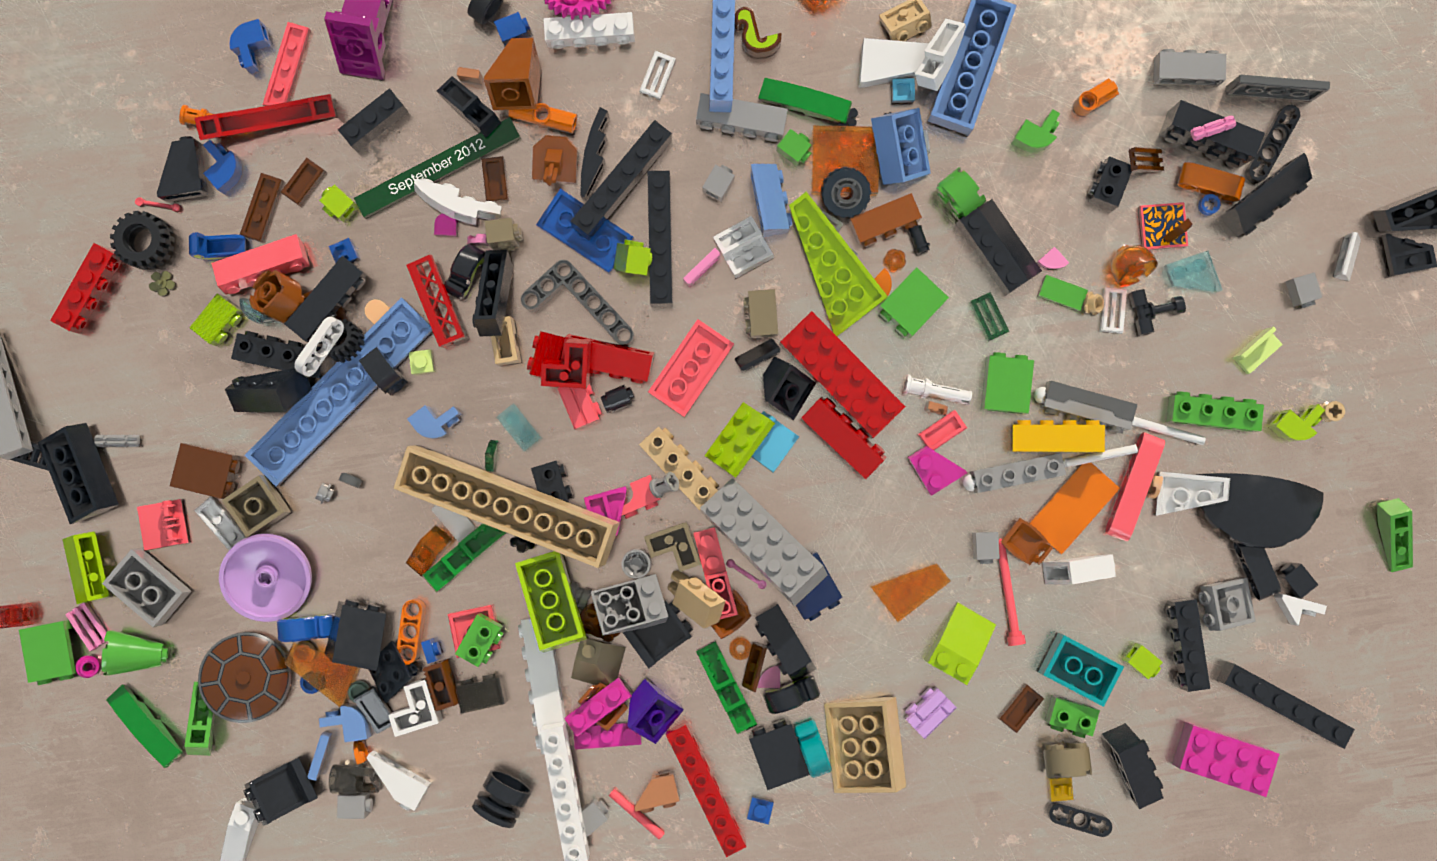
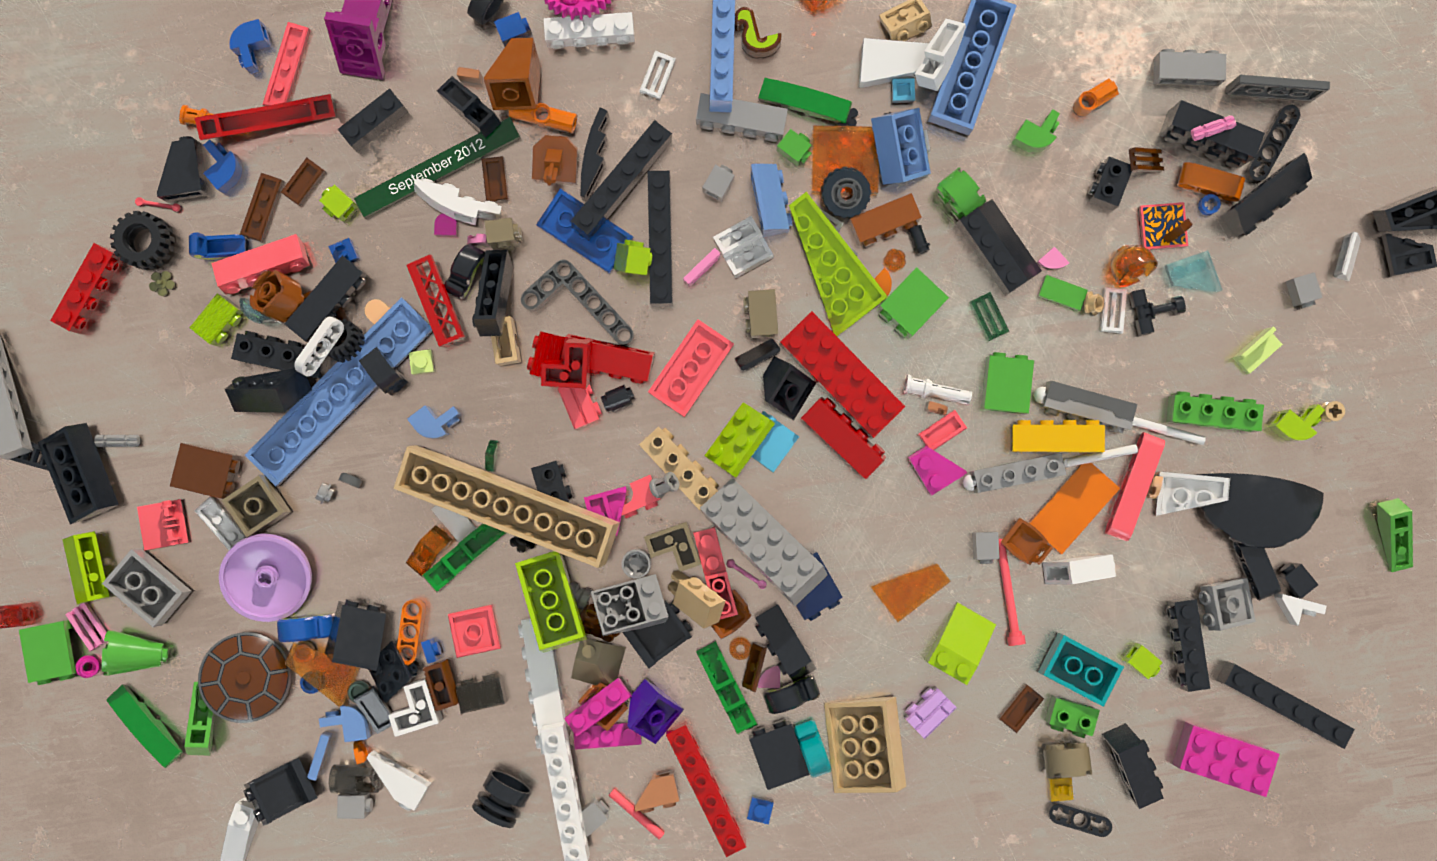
(479, 640): bright green brick -> none
(519, 427): clear light blue plate -> none

